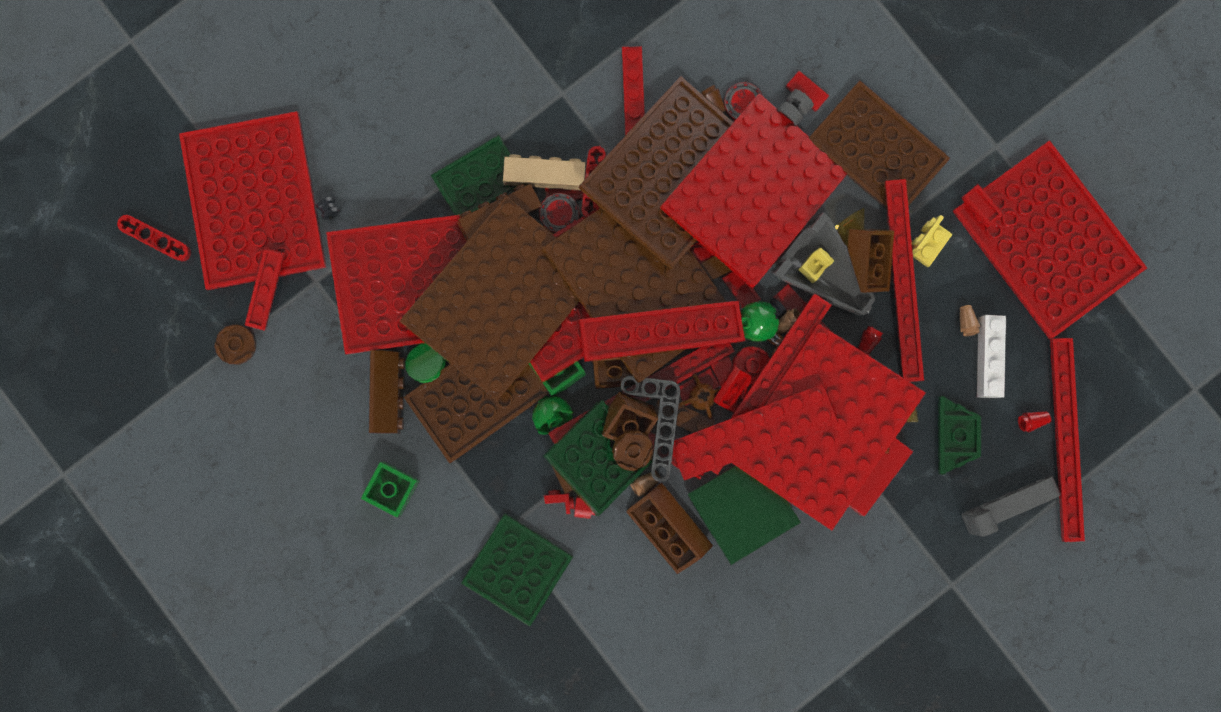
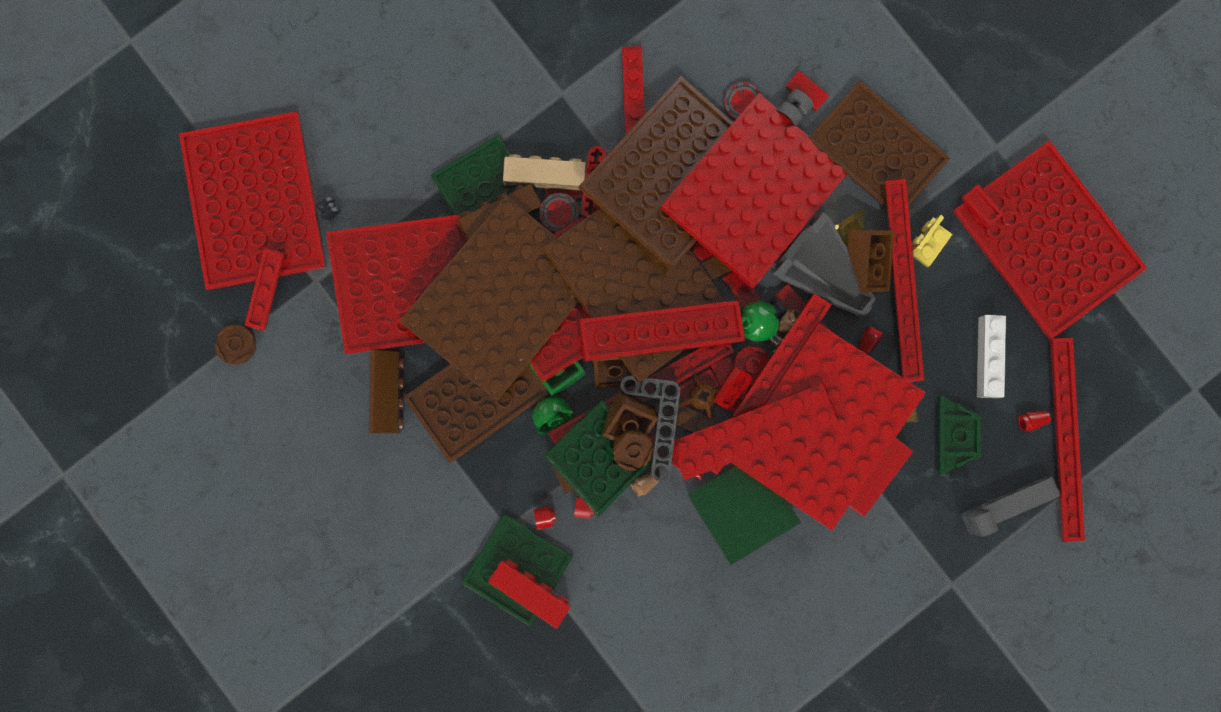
(153, 239): red beam -> none
(390, 489): green brick -> none
(424, 364): green tile -> none
(529, 593): none -> red brick
(544, 517): none -> red plate
(556, 496): red bracket -> none
(669, 528): reddish brown slope -> none
(714, 96): reddish brown cone -> none
(815, 264): light yellow bracket -> none
(968, 322): medium nougat cone -> none

